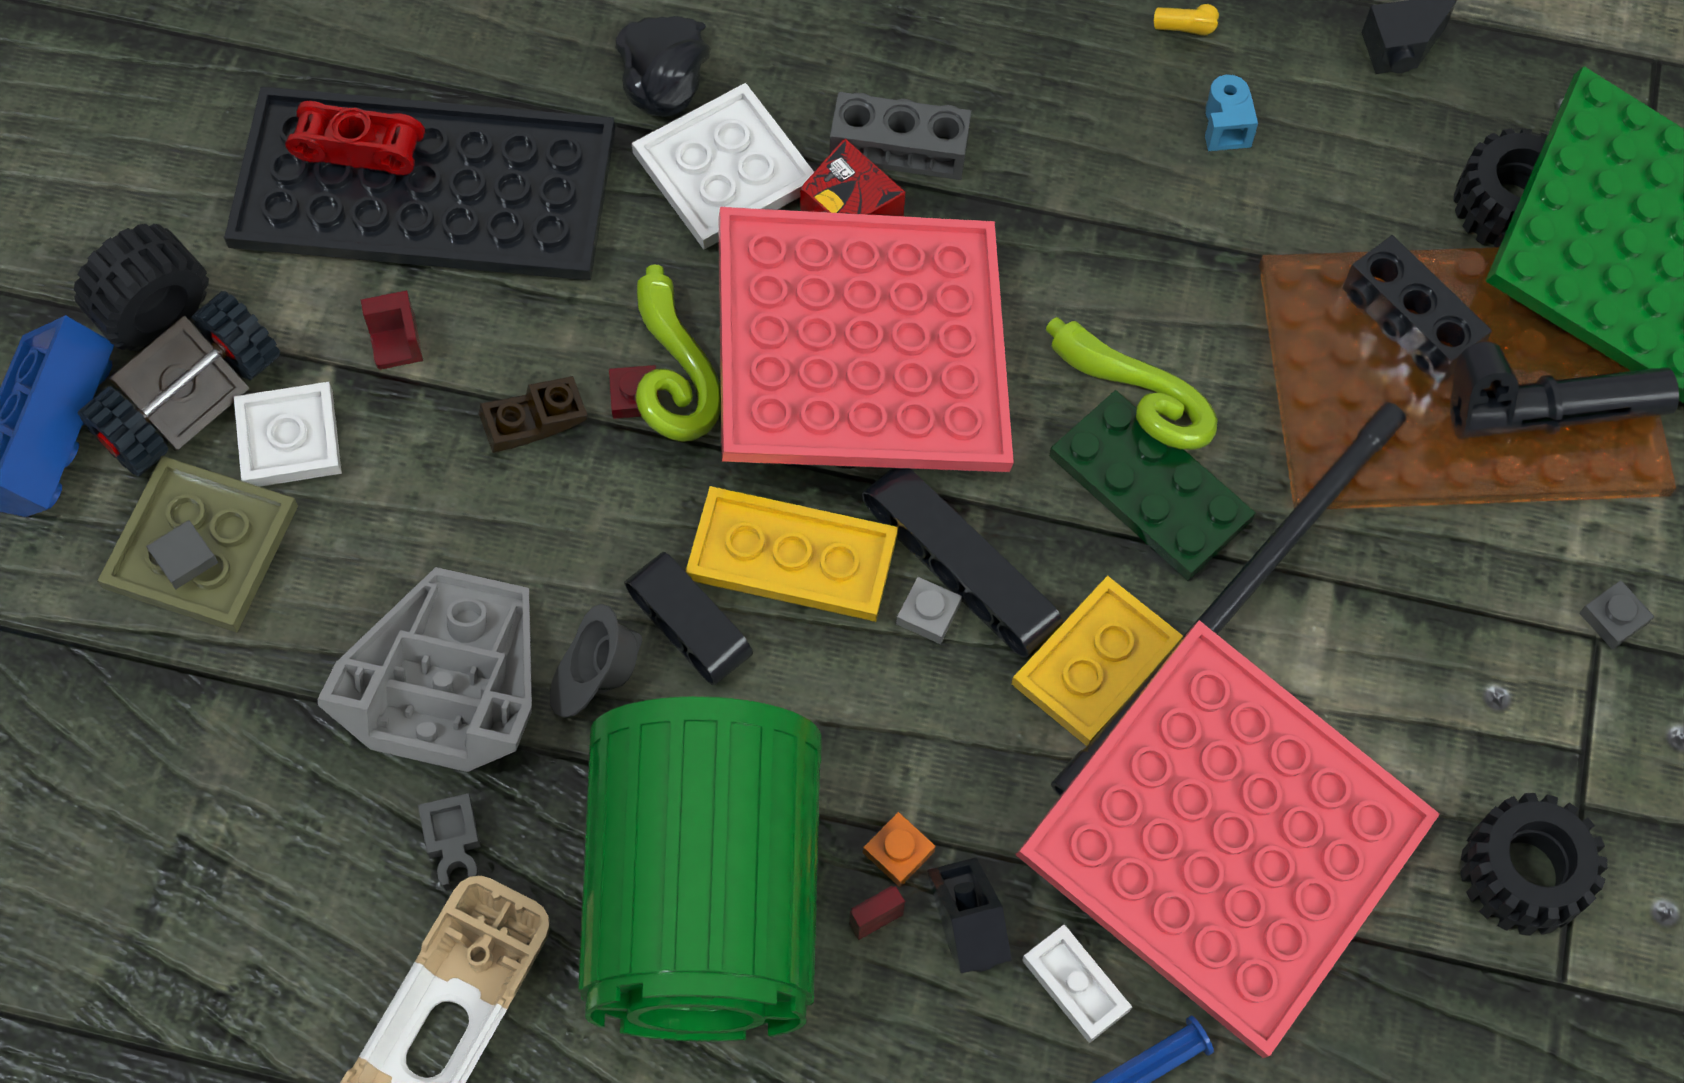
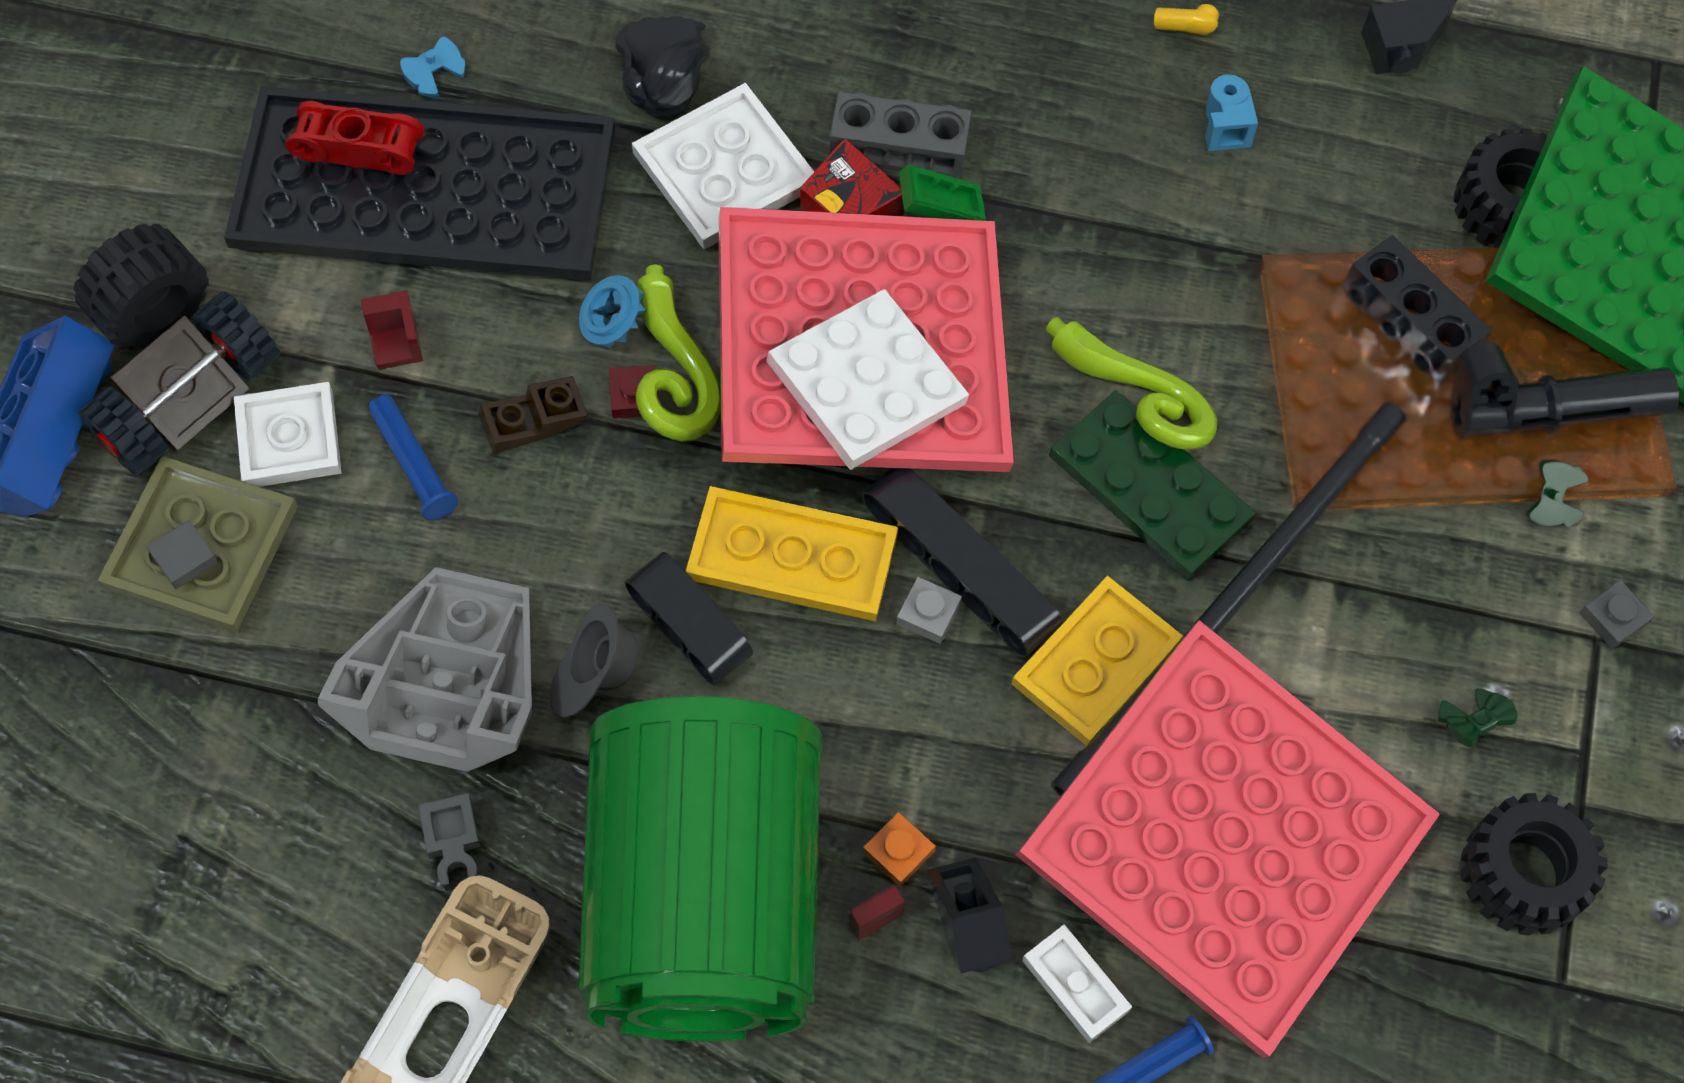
(412, 459): none -> blue axle
(419, 69): none -> dark azure piece
(603, 300): none -> dark azure gear
(867, 378): none -> white plate
(940, 195): none -> green plate
(1492, 712): none -> dark green piece
(1549, 508): none -> piece

